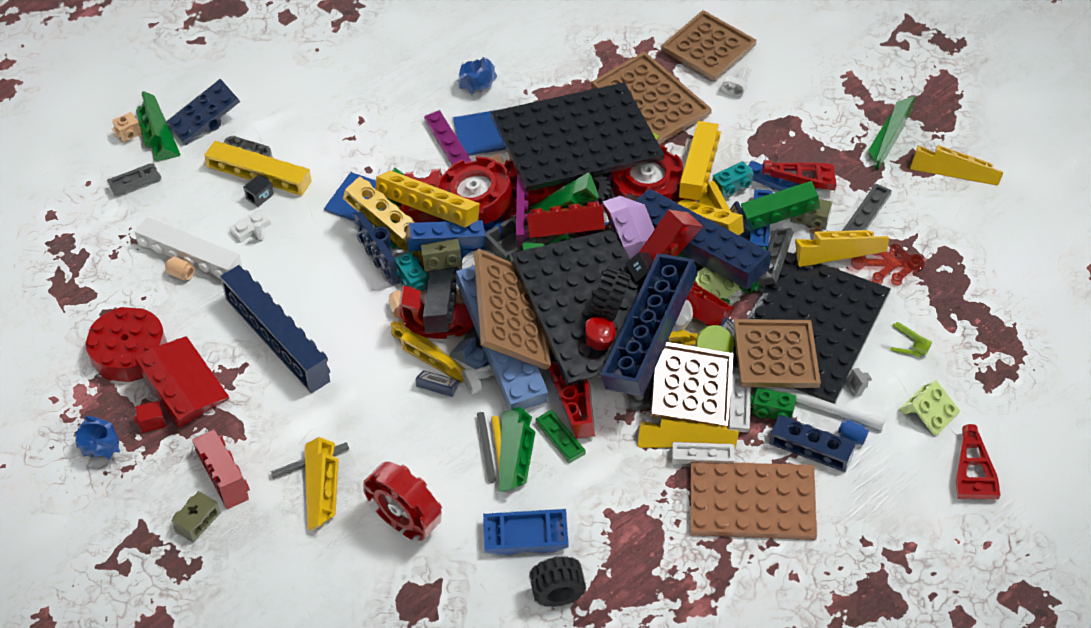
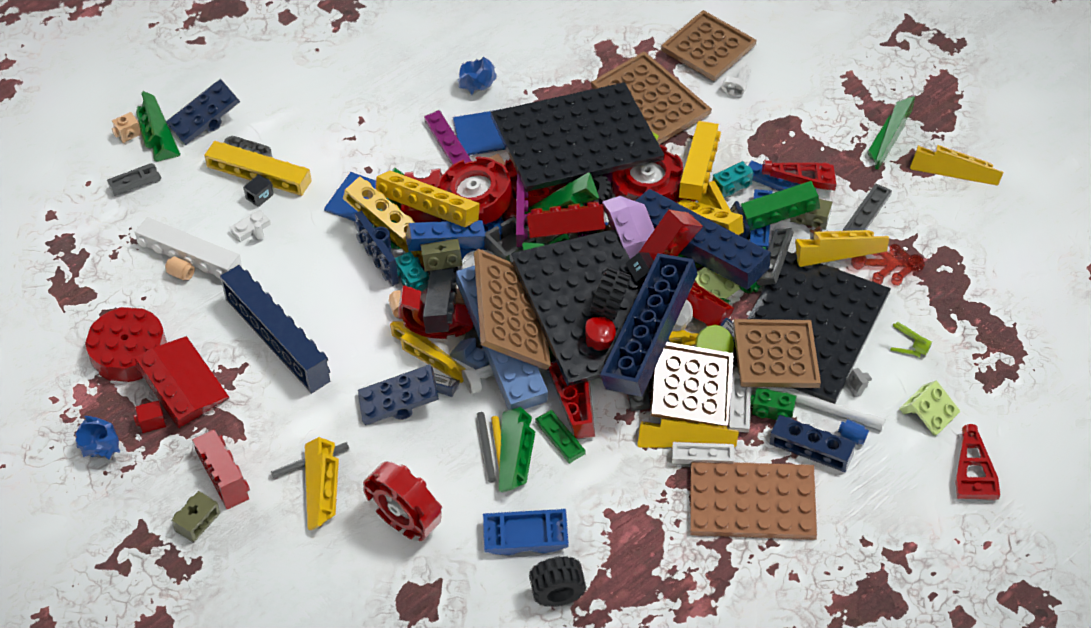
(398, 395): none -> dark blue plate

